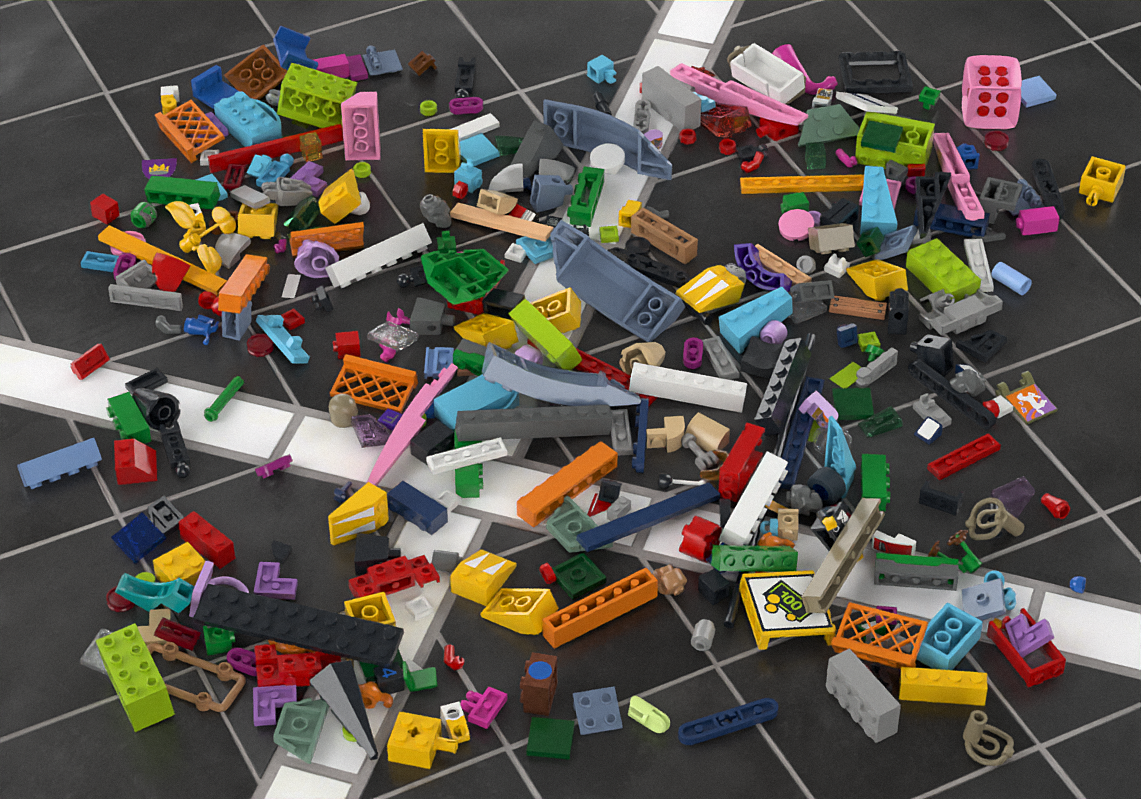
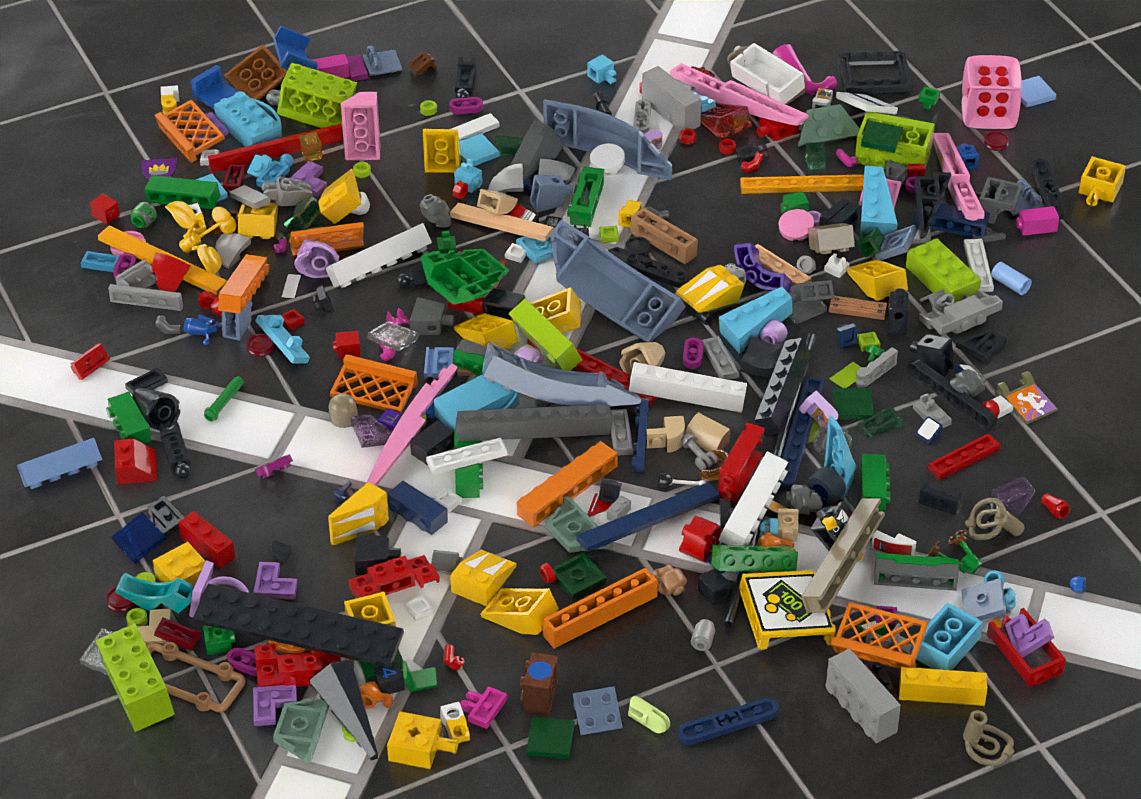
(137, 616): none -> lime tile

